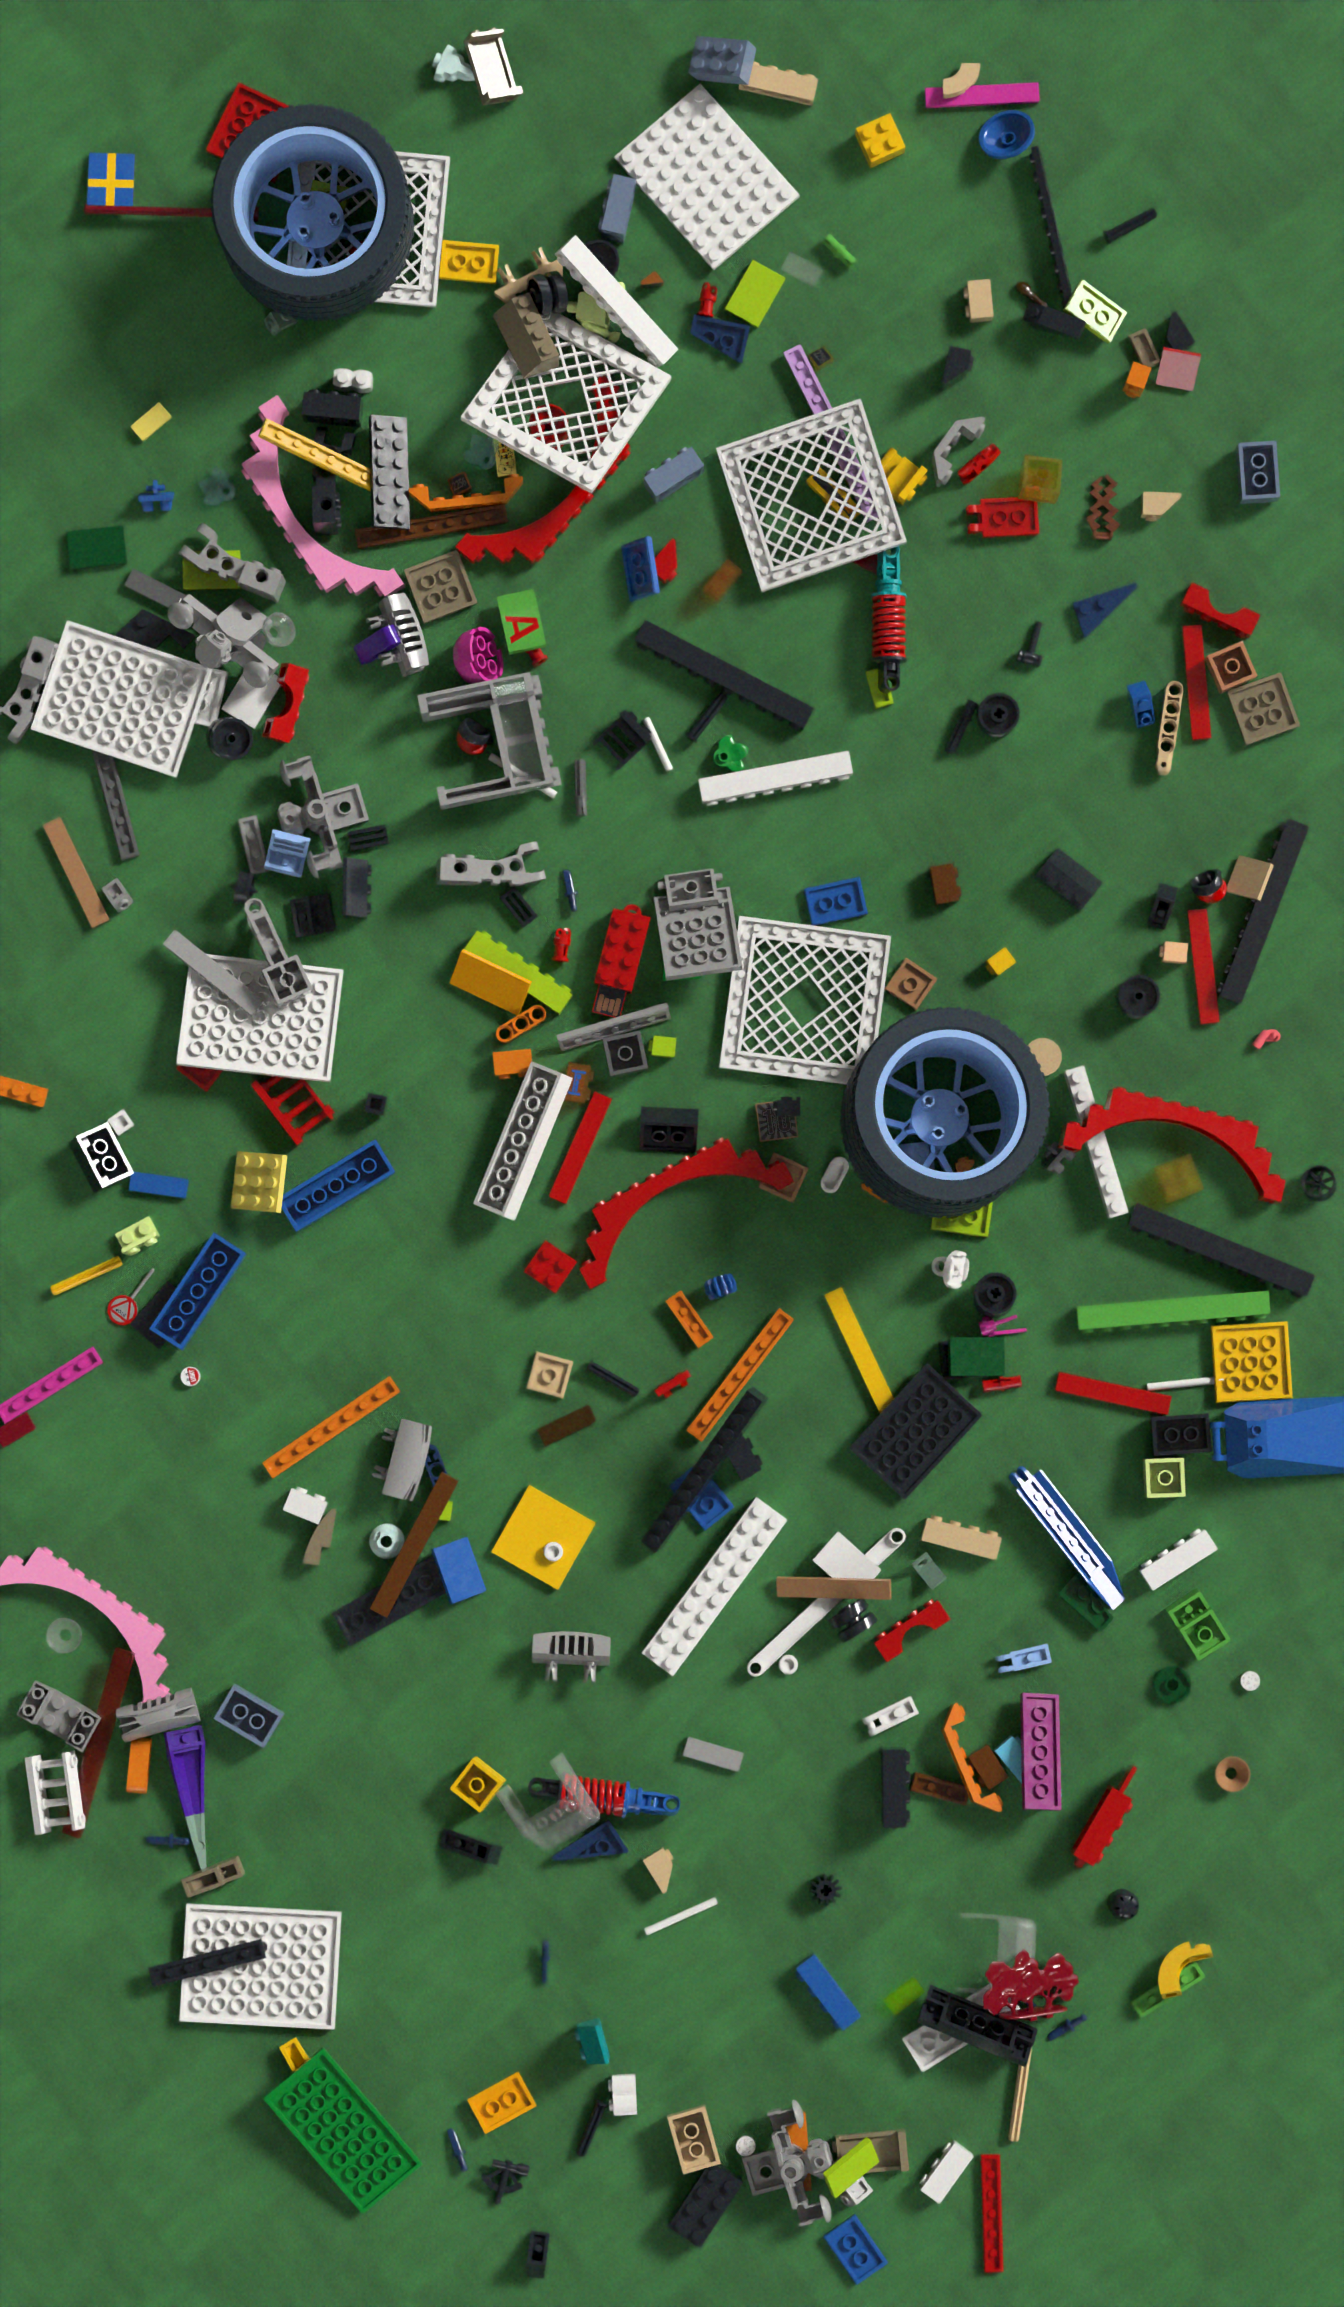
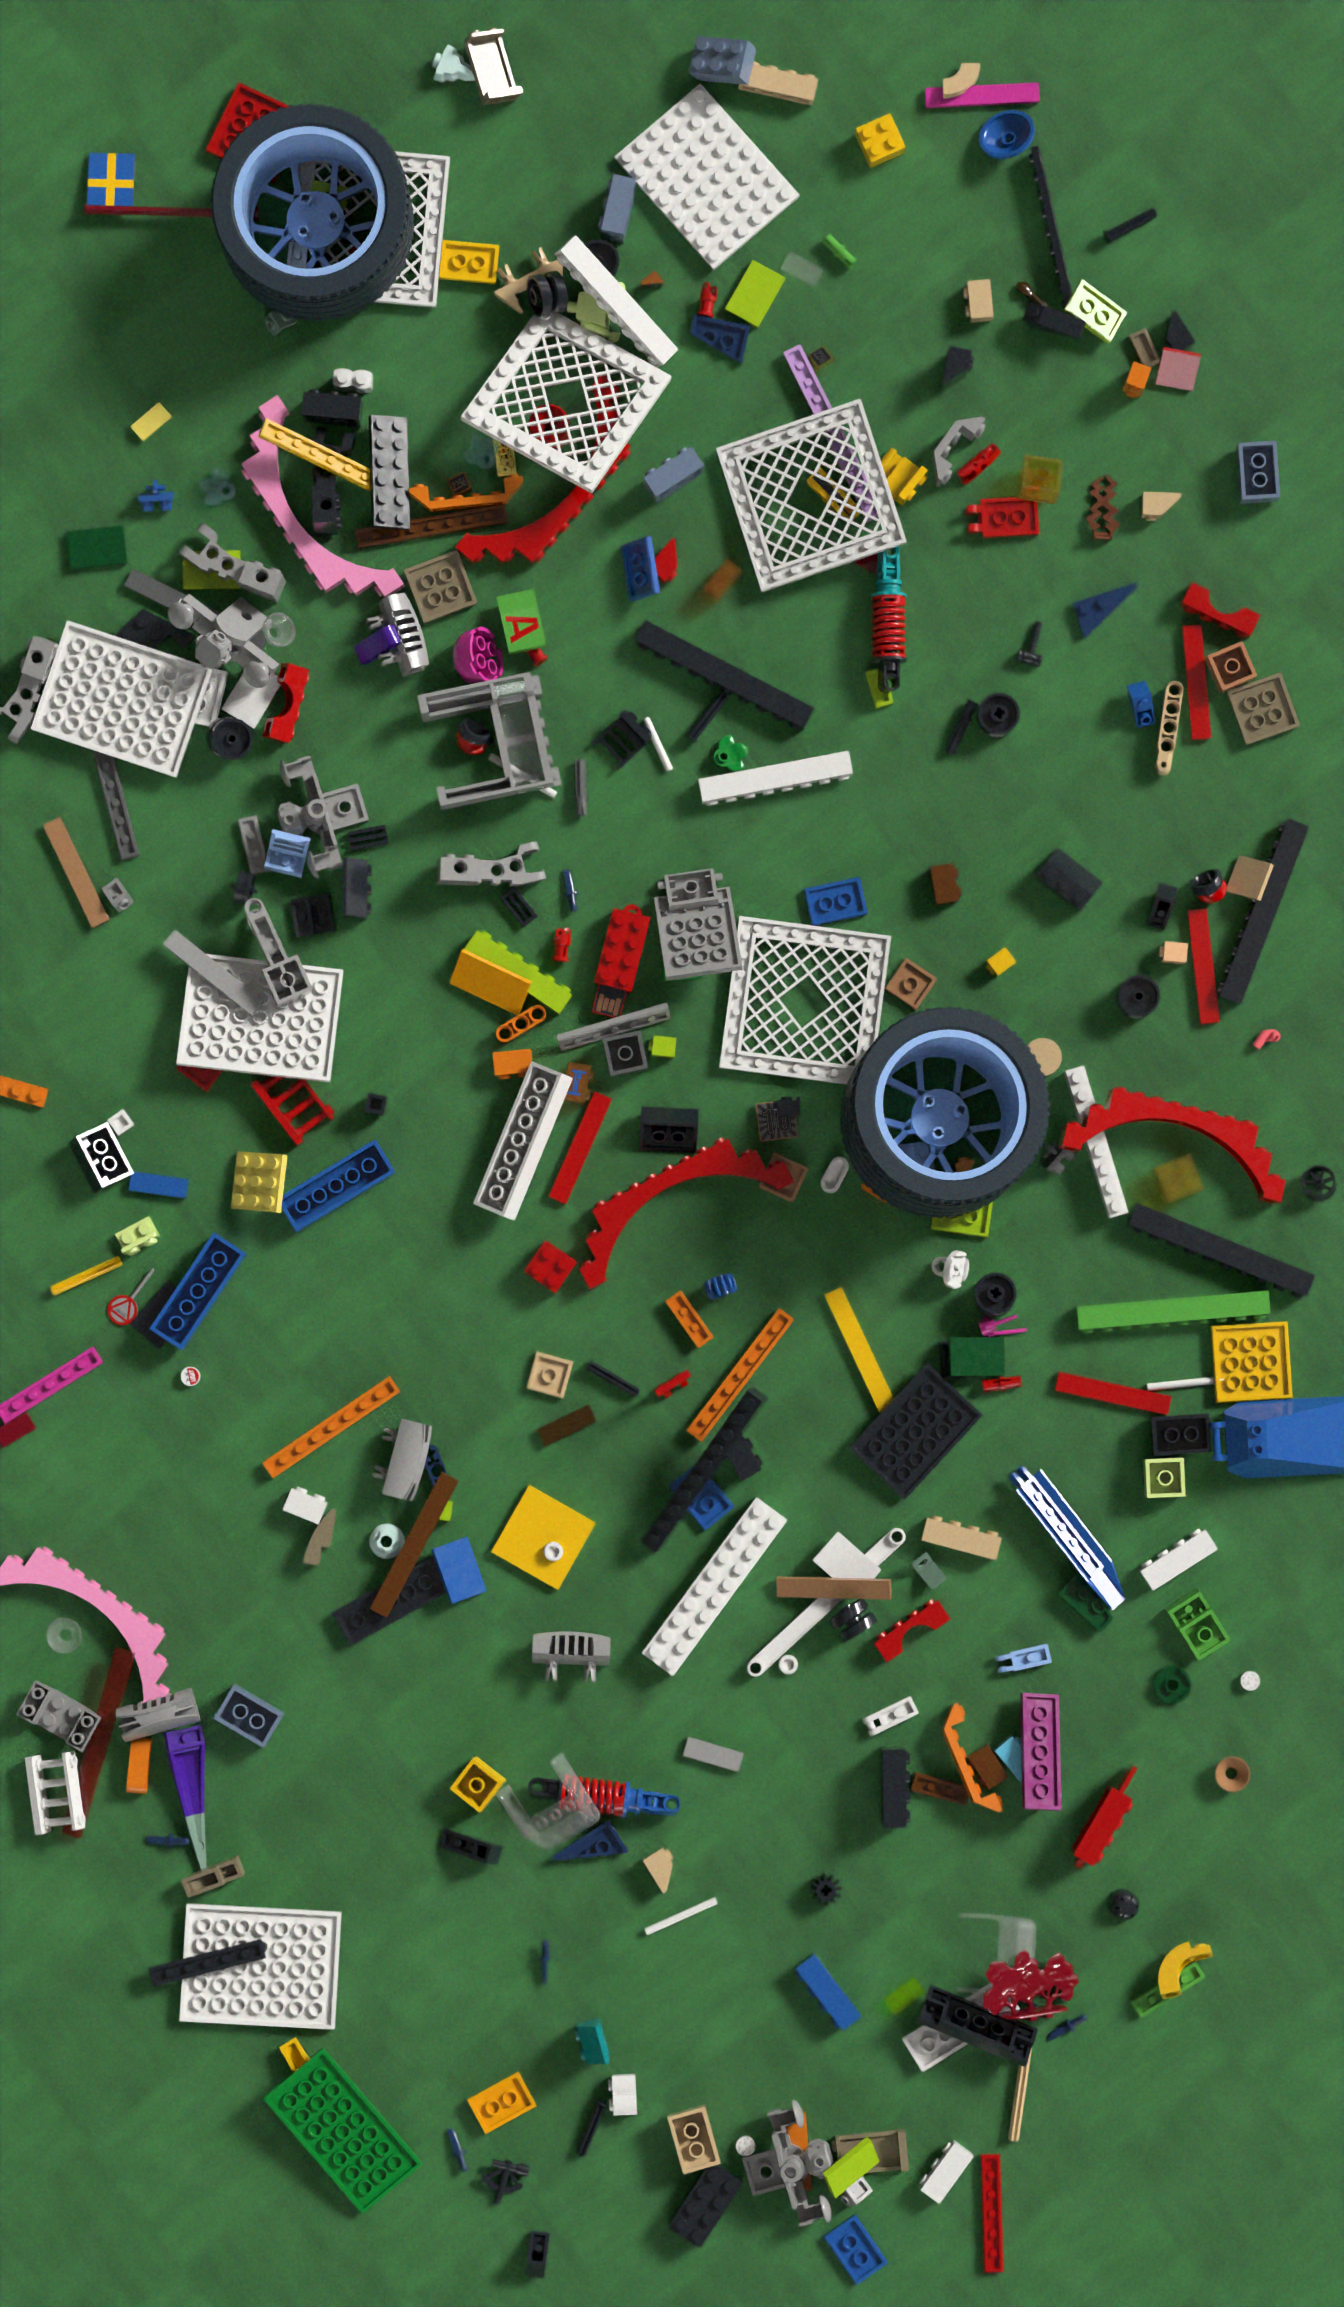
(526, 336): dark tan slope -> none

